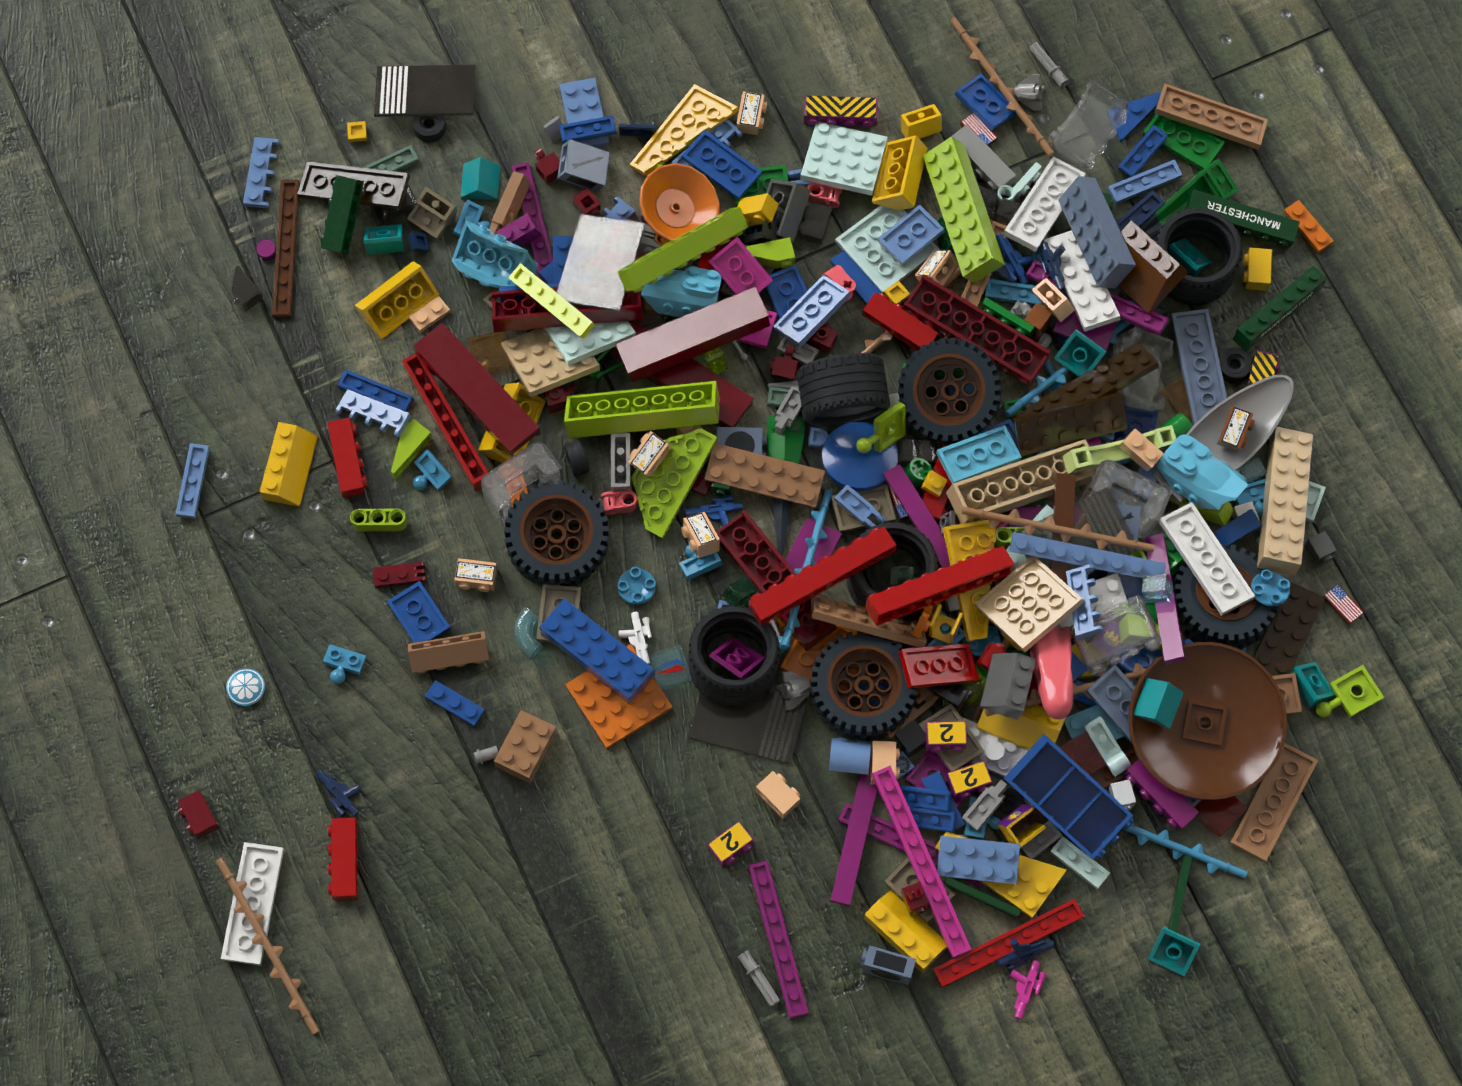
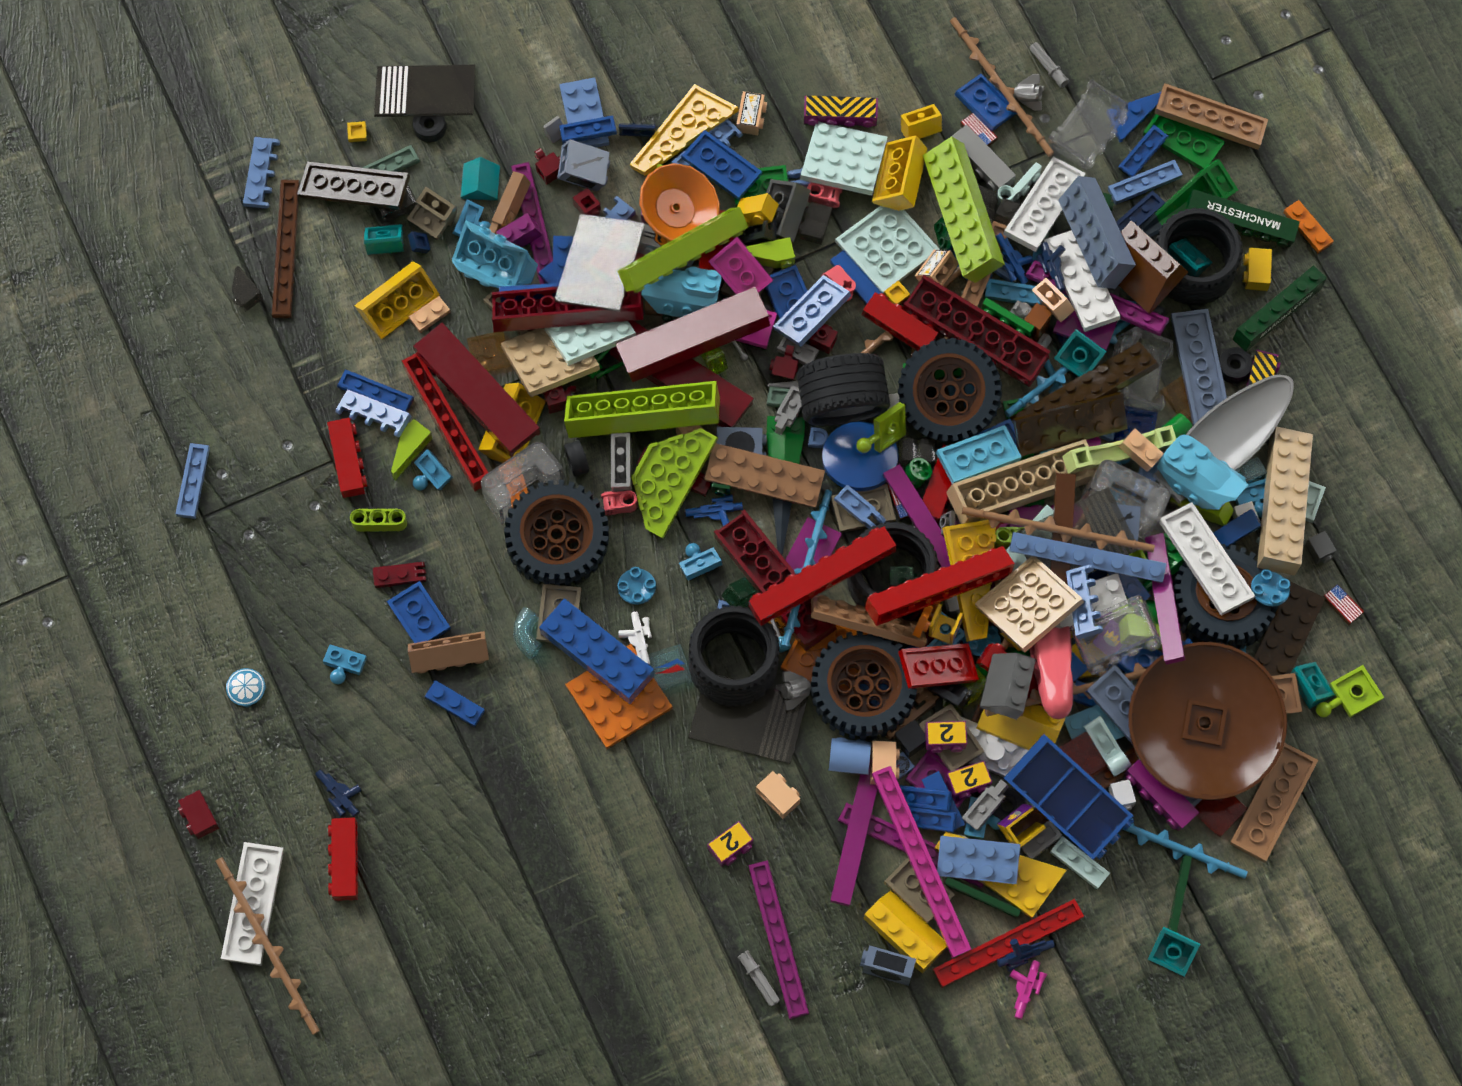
(266, 249): magenta tile -> none
(288, 465): yellow slope -> none
(342, 214): dark green brick -> none
(476, 575): brick -> none
(485, 755): light grey pin -> none
(525, 746): medium nougat brick -> none
(551, 301): neon yellow plate -> none
(649, 453): brick -> none
(700, 535): brick -> none
(738, 658): magenta slope -> none
(911, 235): medium blue plate -> none
(915, 898): dark red brick -> none
(934, 483): yellow plate -> none
(1156, 588): clear light blue brick -> none
(1158, 702): teal slope -> none
(1235, 428): brick -> none

